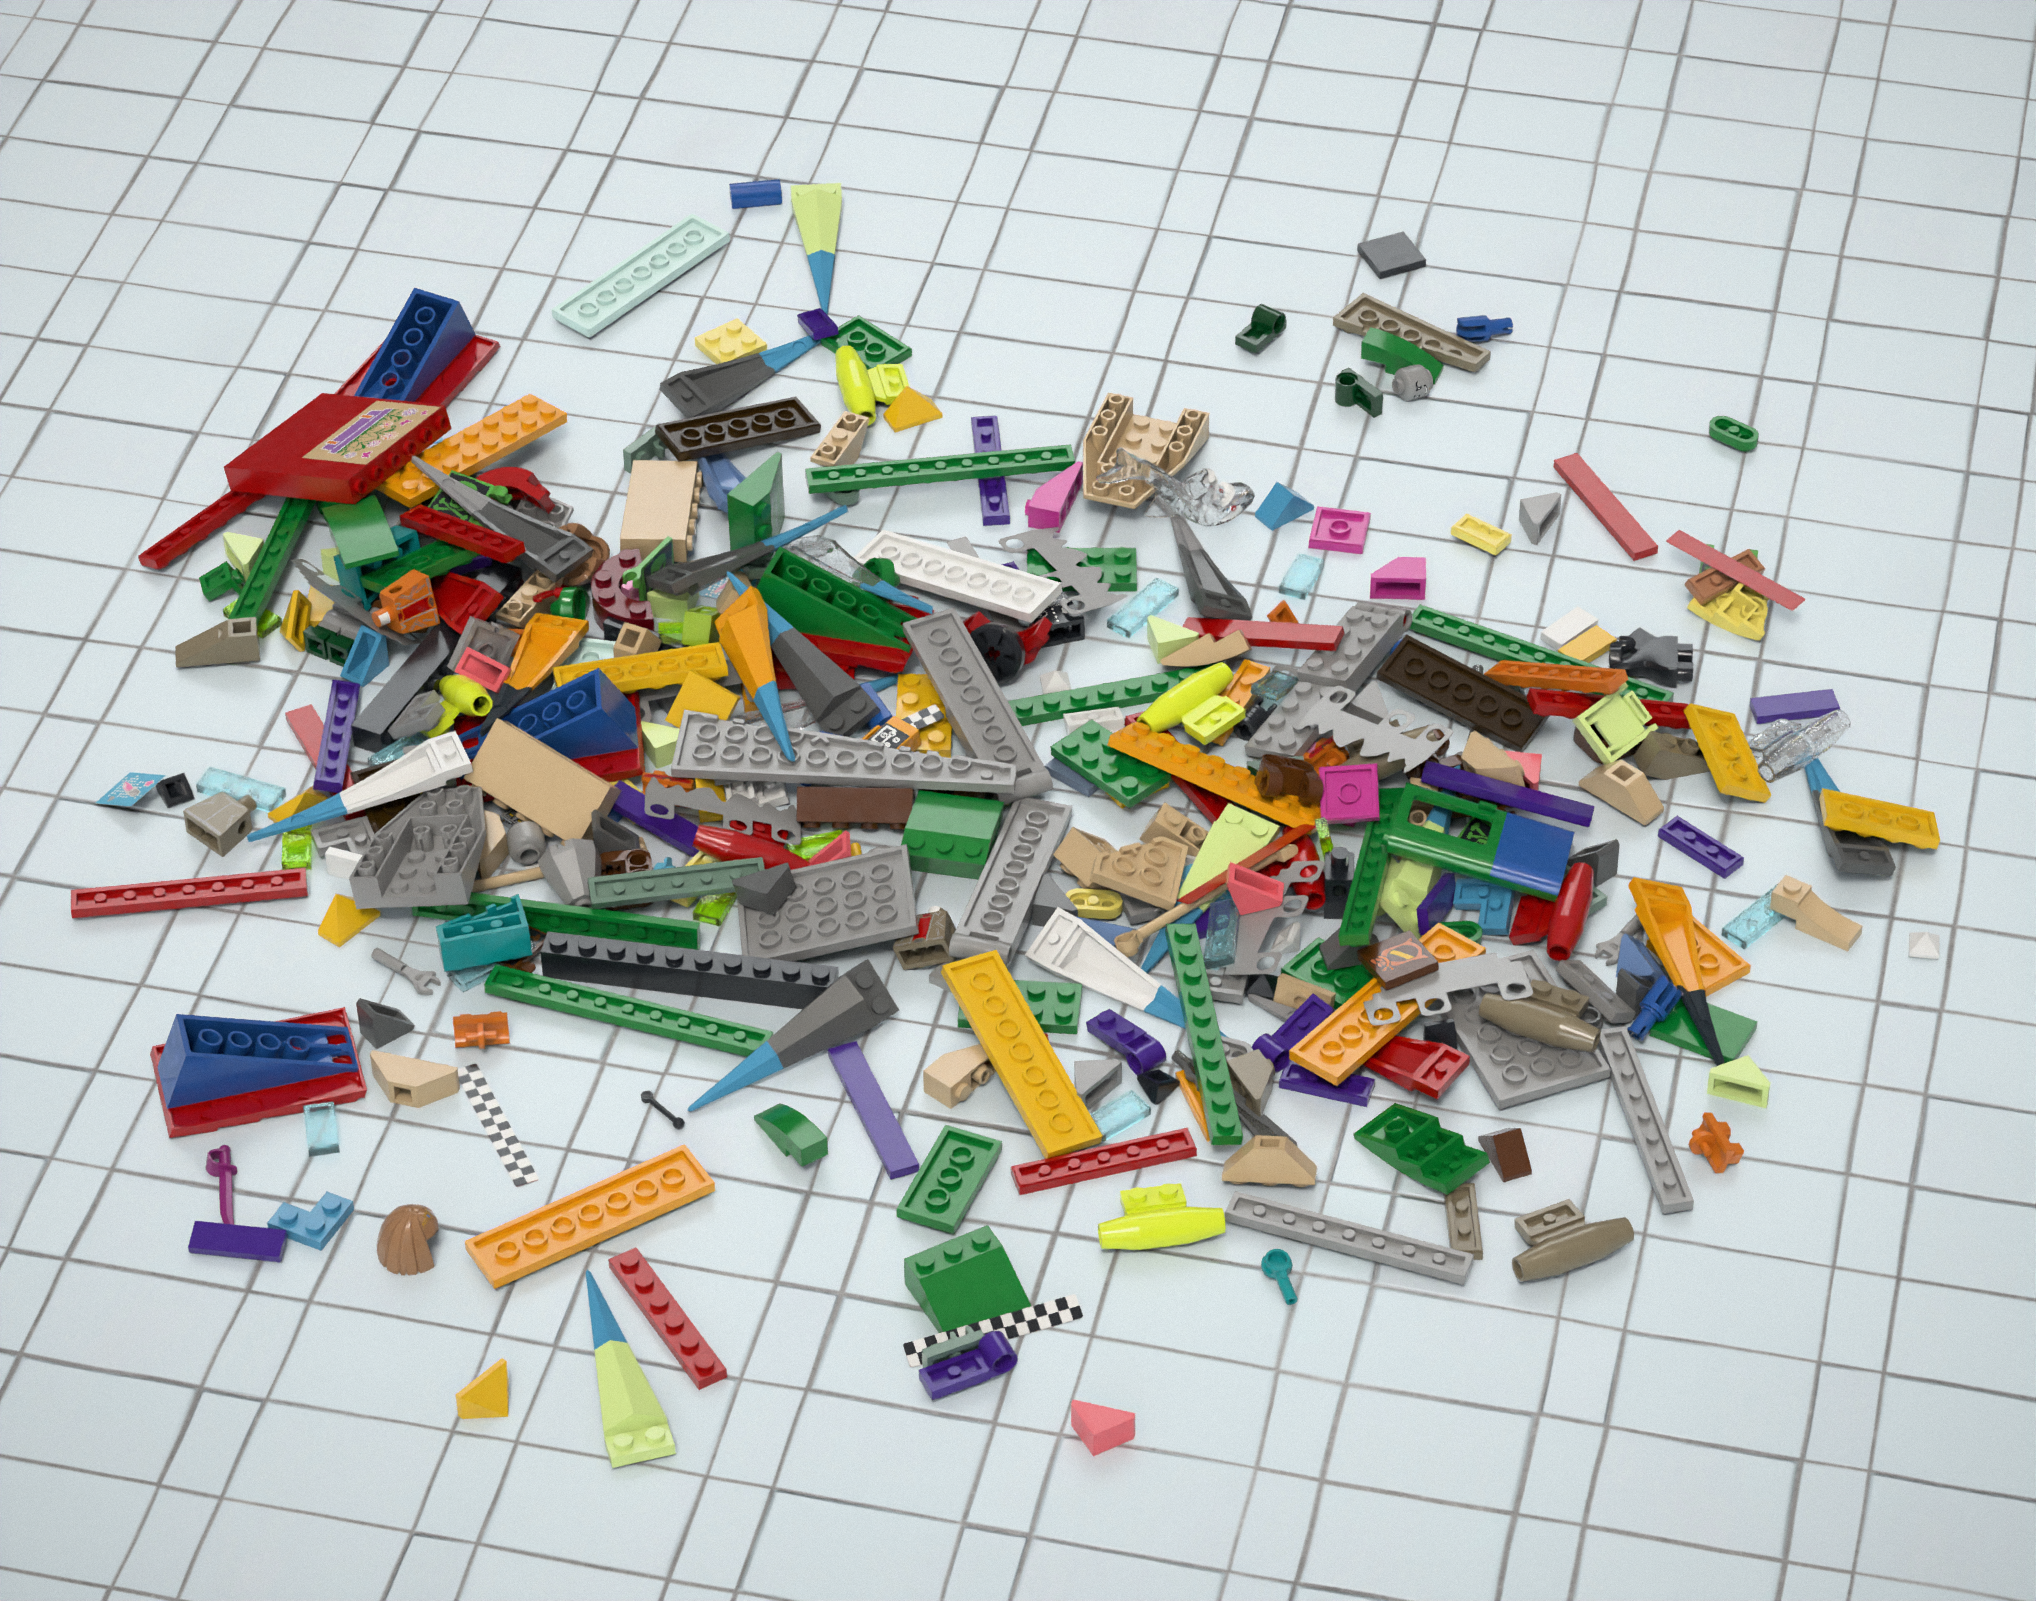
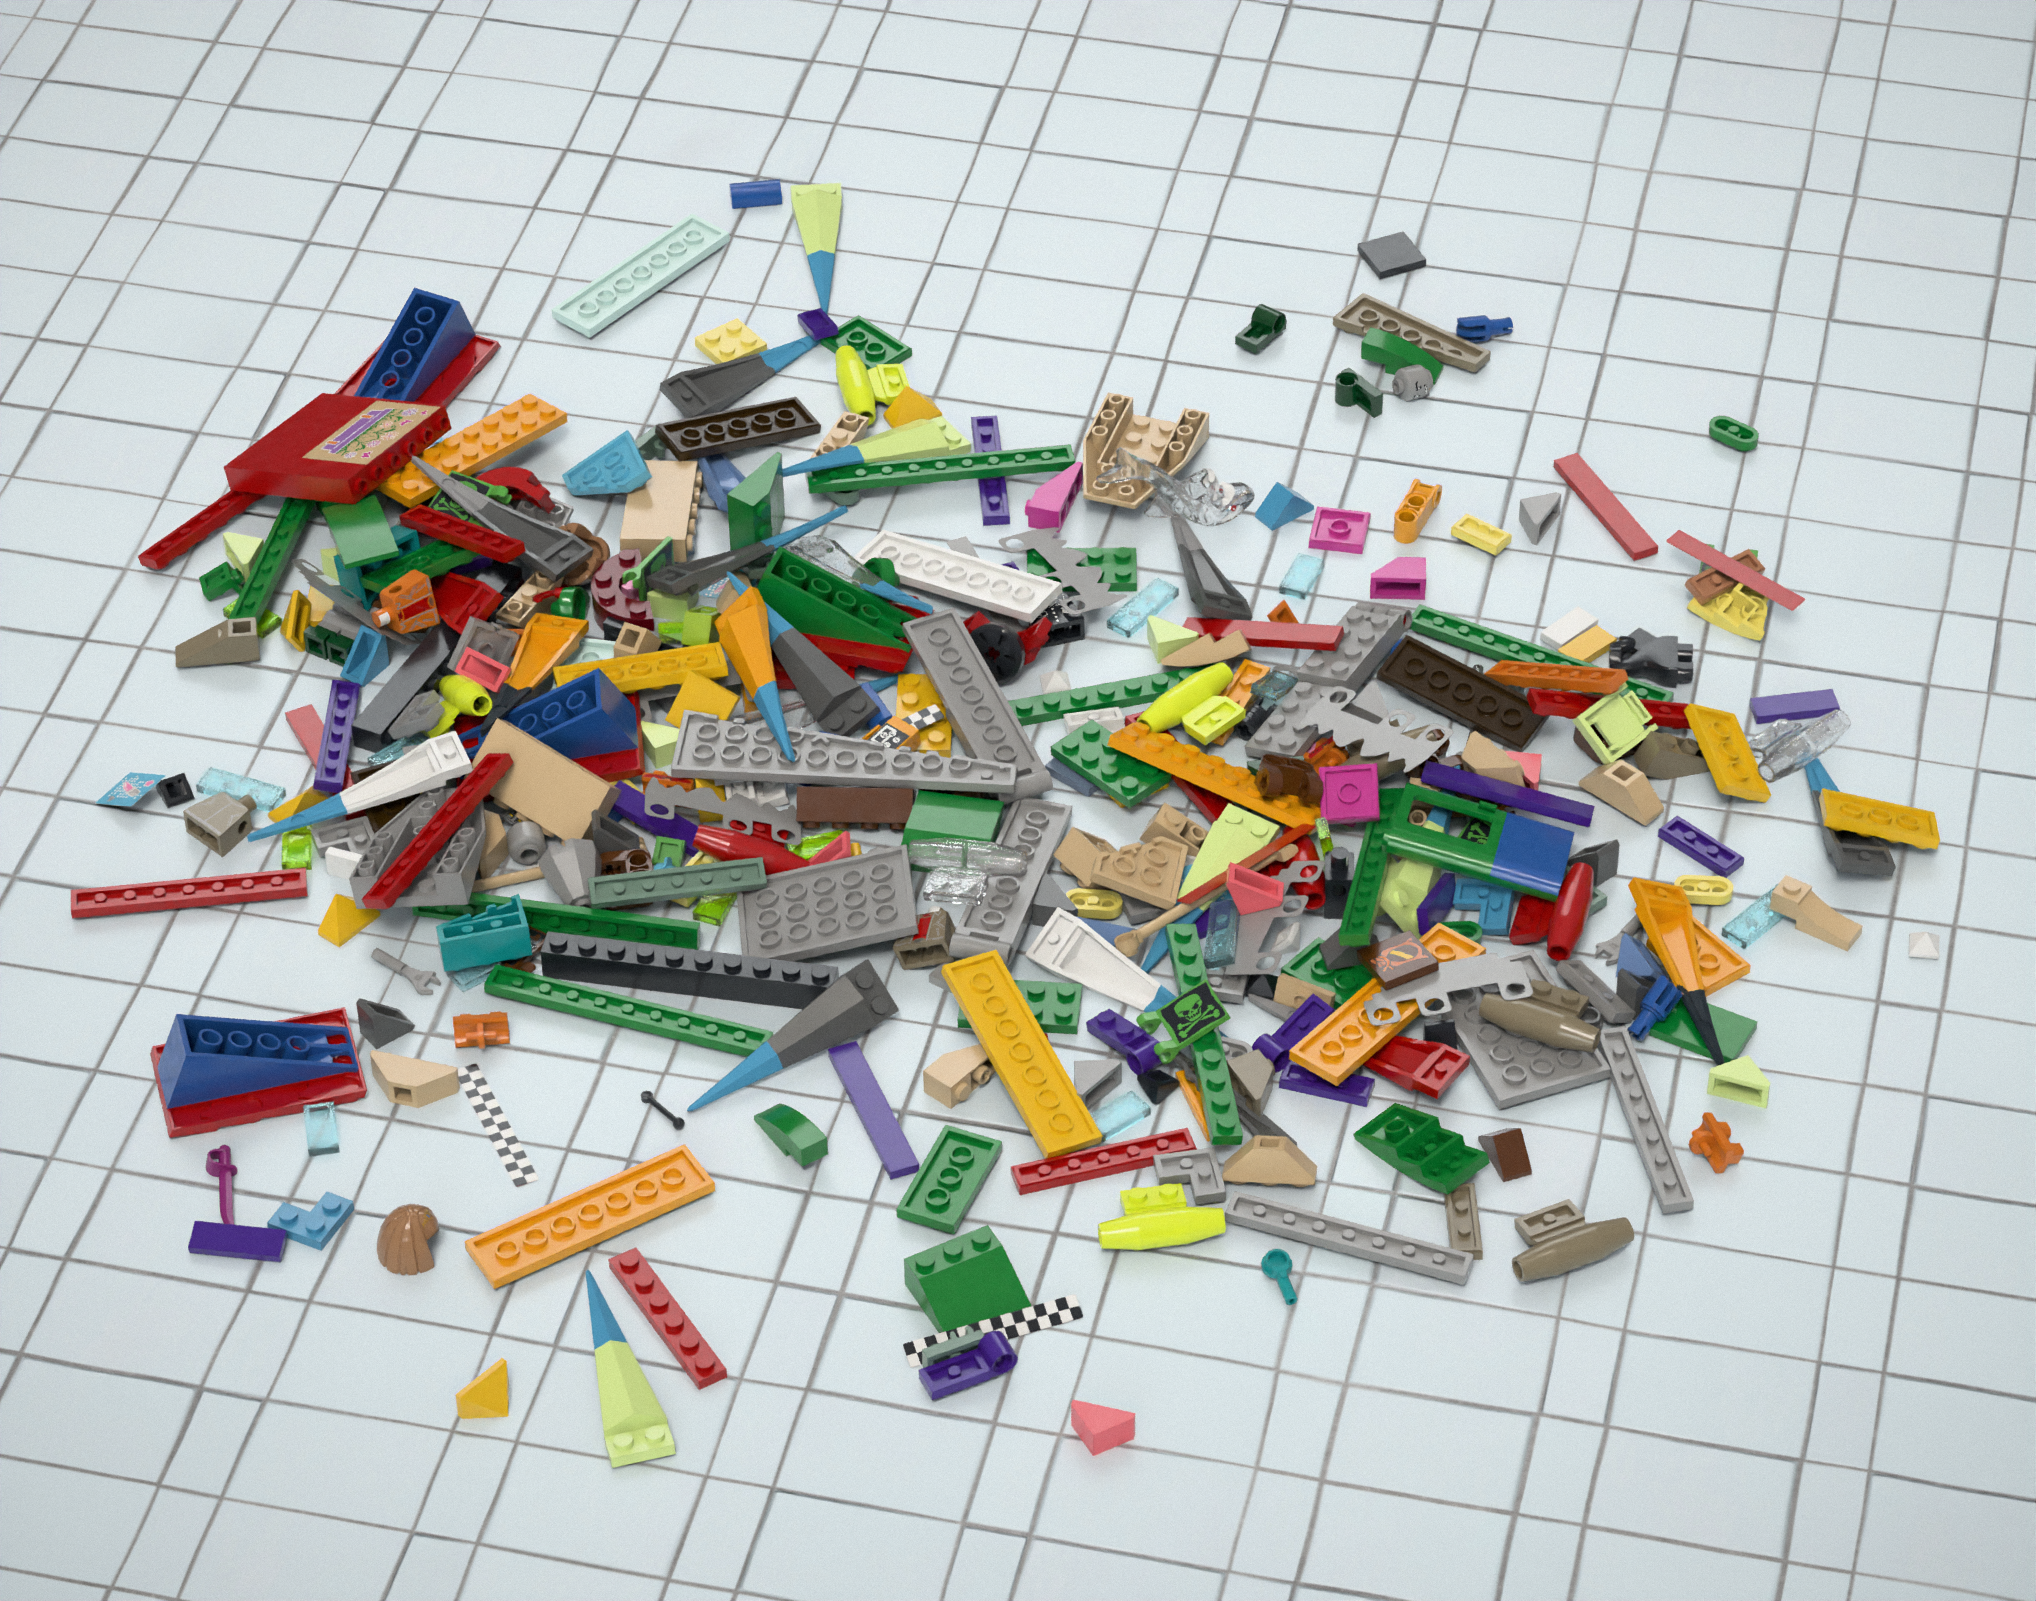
(437, 831): none -> red plate
(611, 469): none -> medium azure plate
(669, 848): none -> bright green tile
(765, 889): dark grey slope -> none
(909, 441): none -> yellowish green plate
(963, 867): none -> clear plate
(1185, 1019): none -> bright green flag
(1193, 1166): none -> light grey plate
(1415, 511): none -> light orange piece
(1706, 889): none -> light yellow plate

